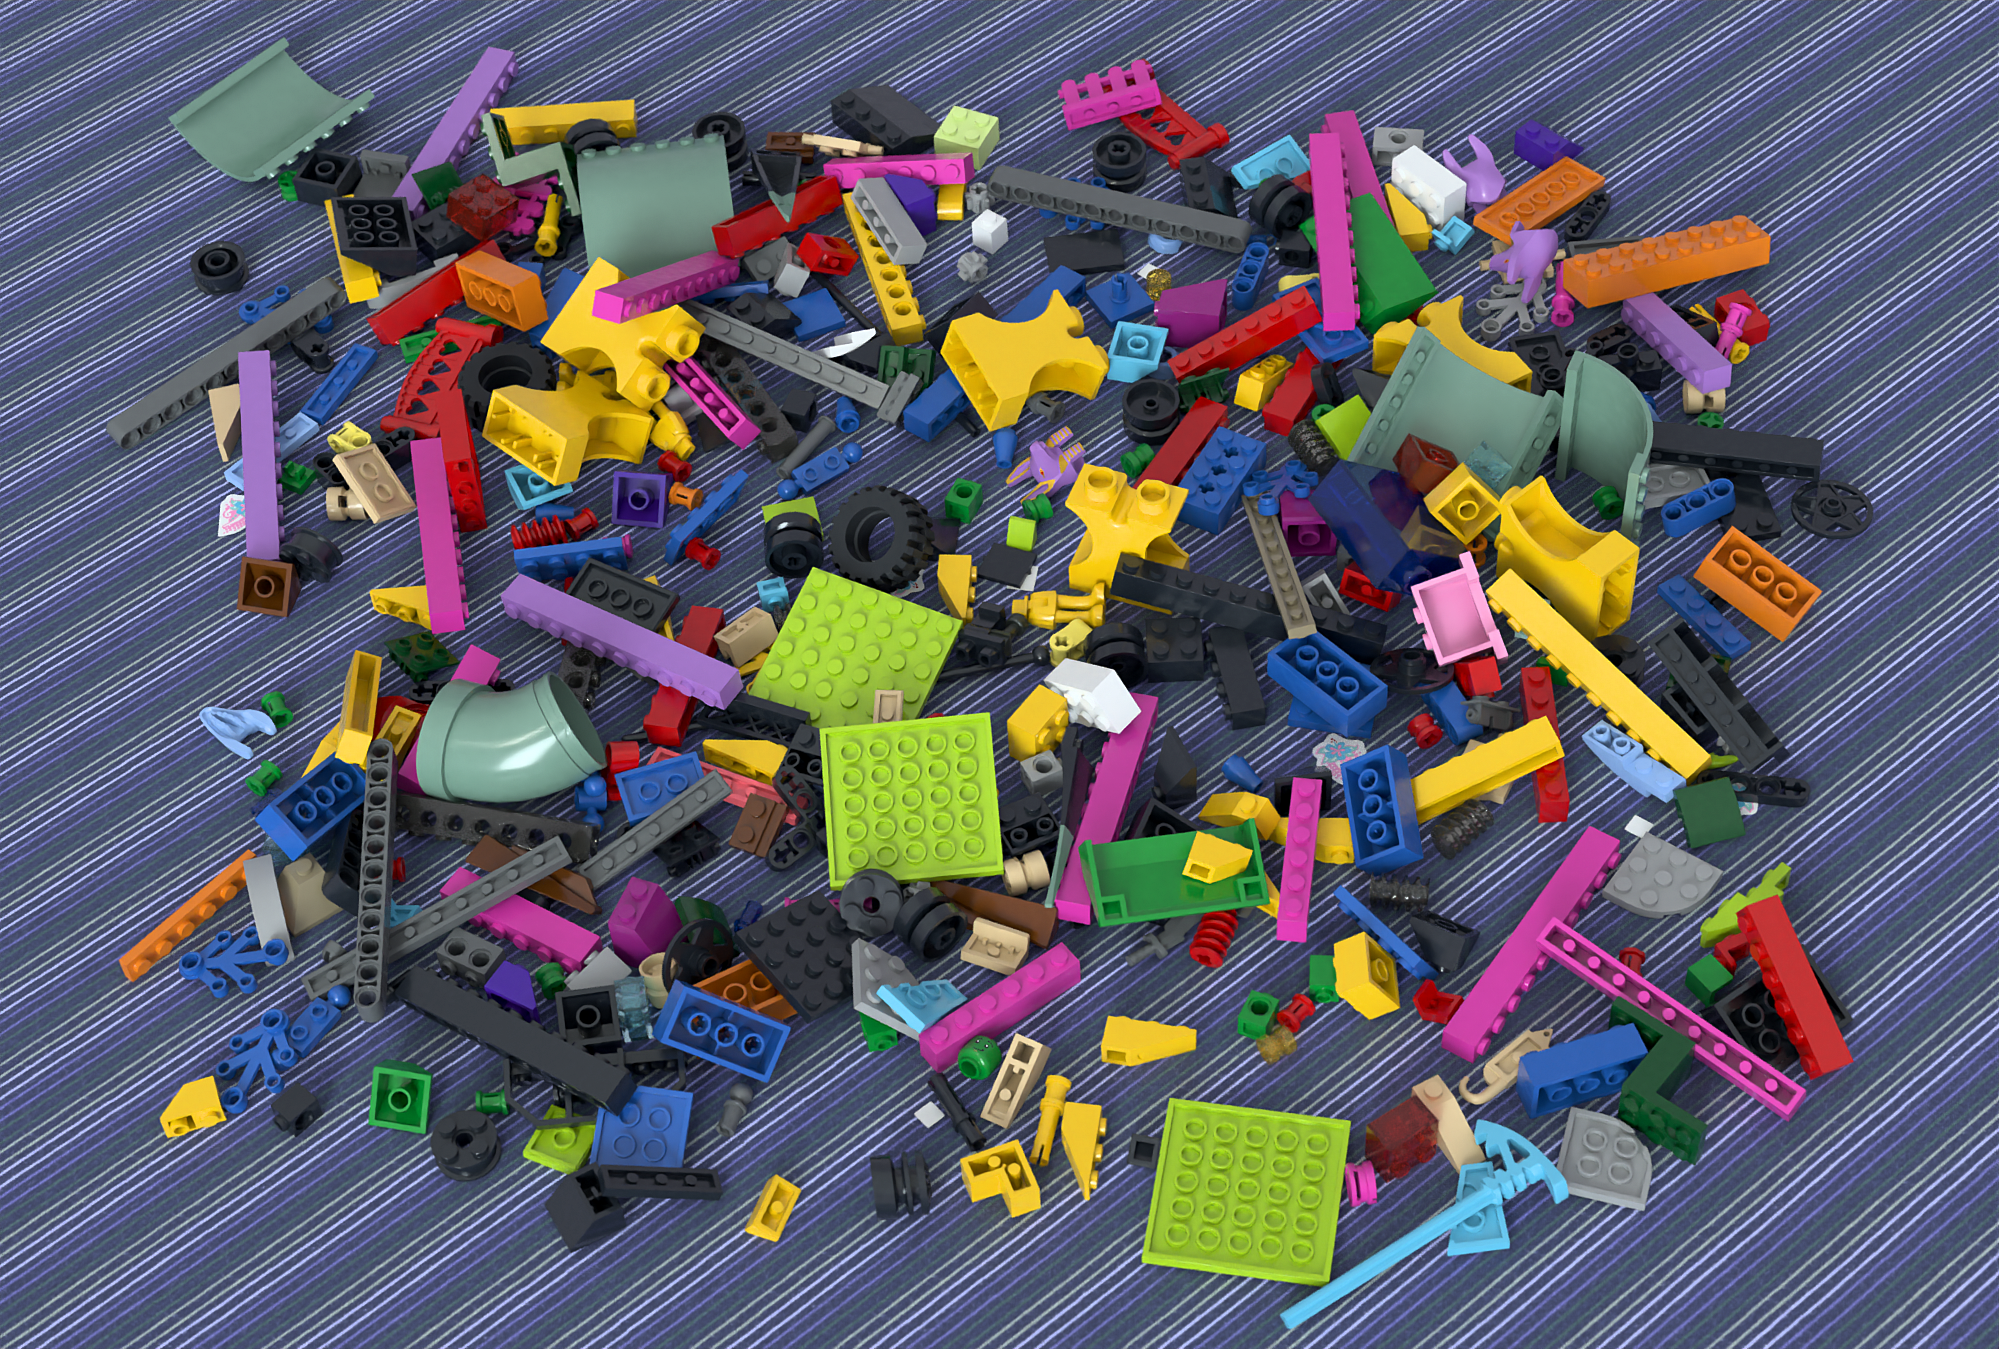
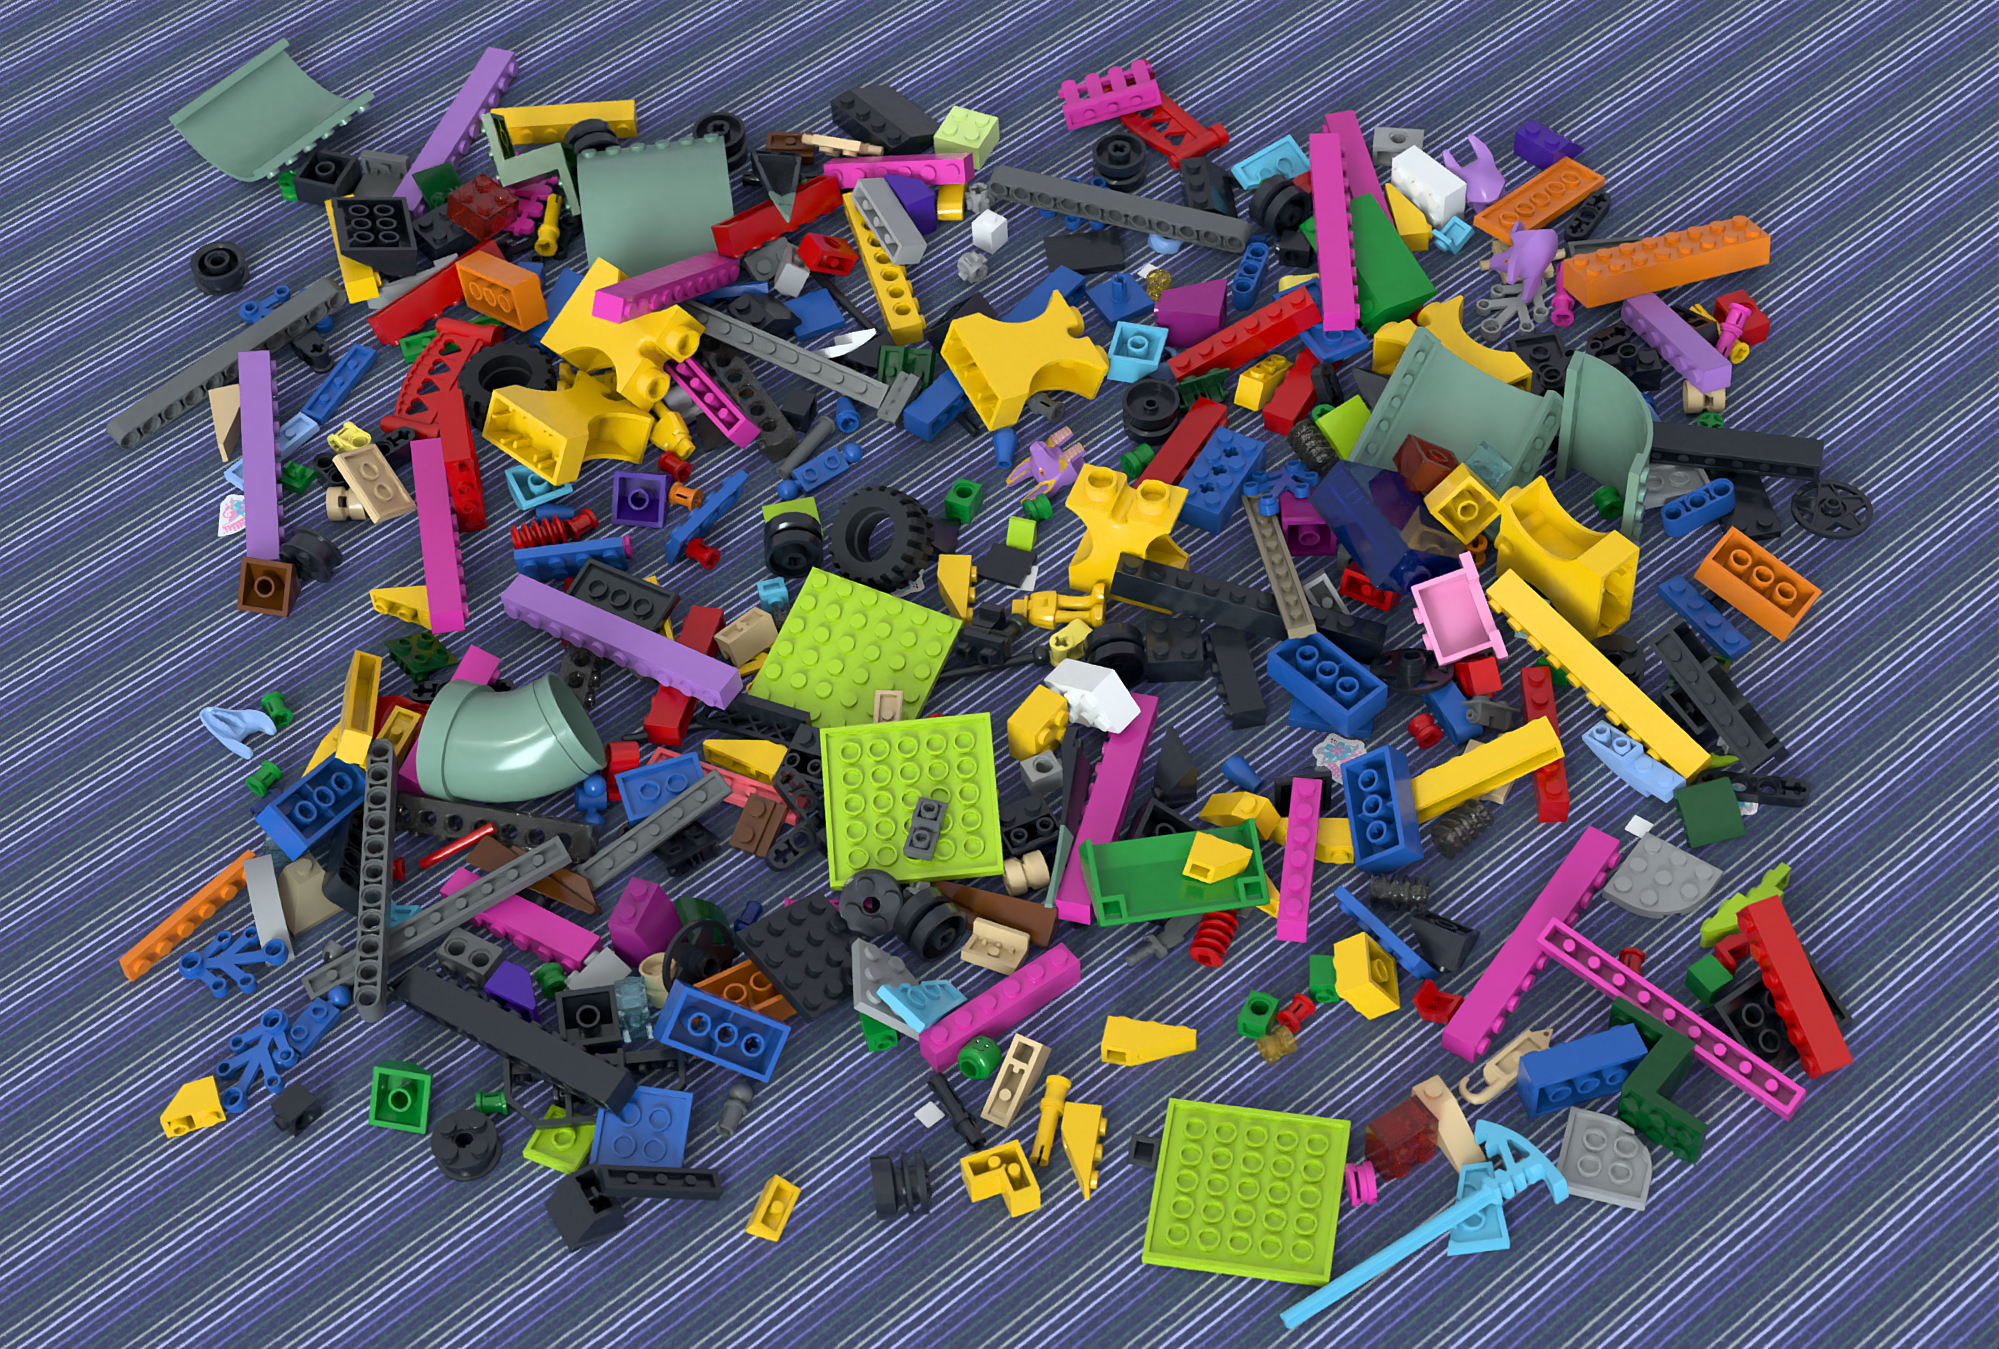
(457, 846): none -> red bar
(925, 829): none -> dark grey slope

